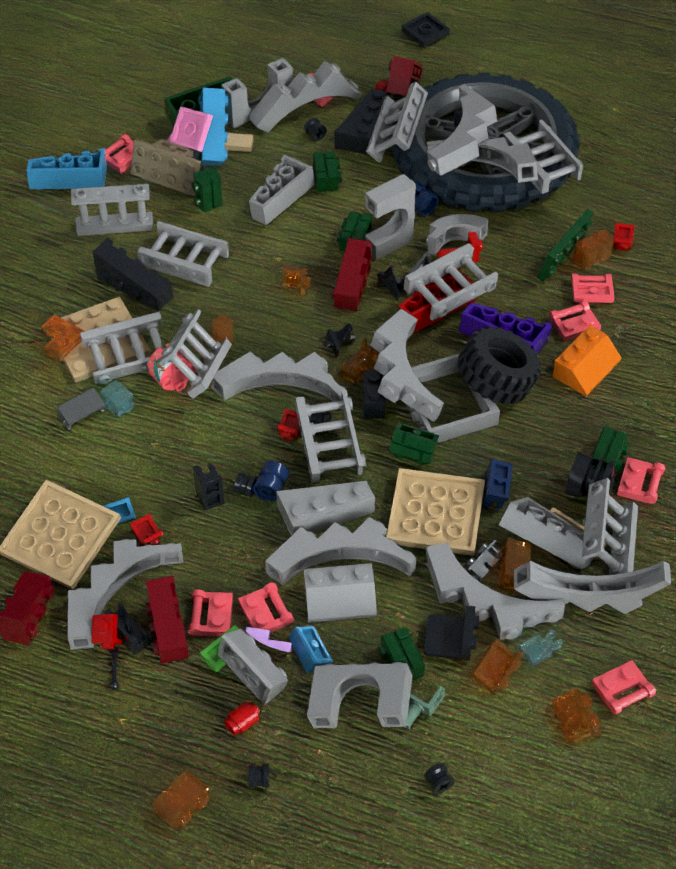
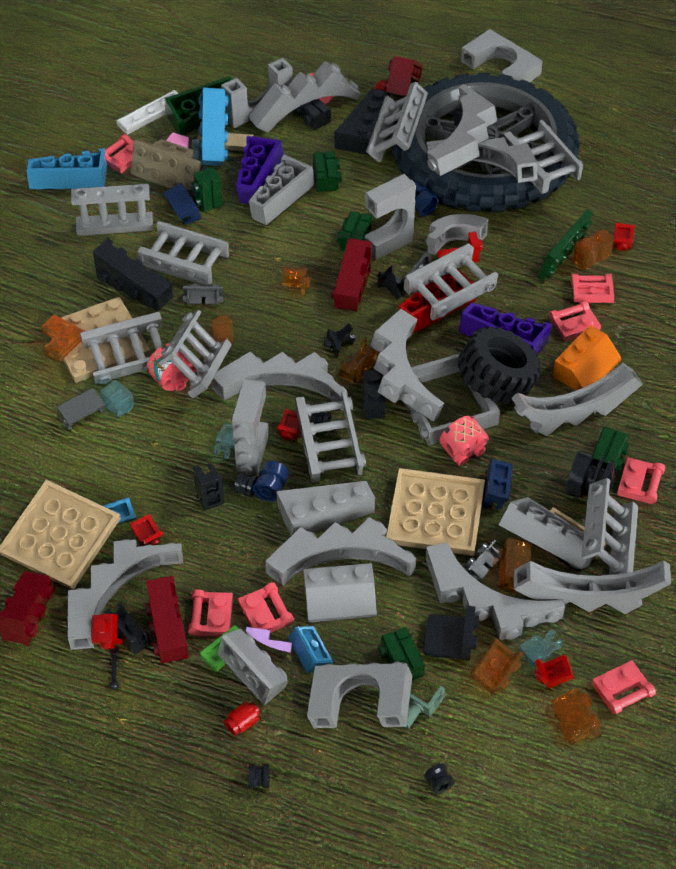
(144, 115): none -> white tile
(181, 800): clear orange brick -> none
(182, 204): none -> dark blue hinge
(191, 129): bright pink plate -> none
(212, 293): none -> dark grey hinge
(225, 440): none -> clear light blue plate
(248, 431): none -> light grey arch
(258, 162): none -> dark purple wedge
(314, 113): none -> black brick
(315, 129): black wheel -> none
(413, 443): dark green brick -> none
(425, 29): black plate -> none
(464, 440): none -> coral brick
(492, 46): none -> light grey arch
(554, 671): none -> red bracket
(601, 396): none -> light grey arch

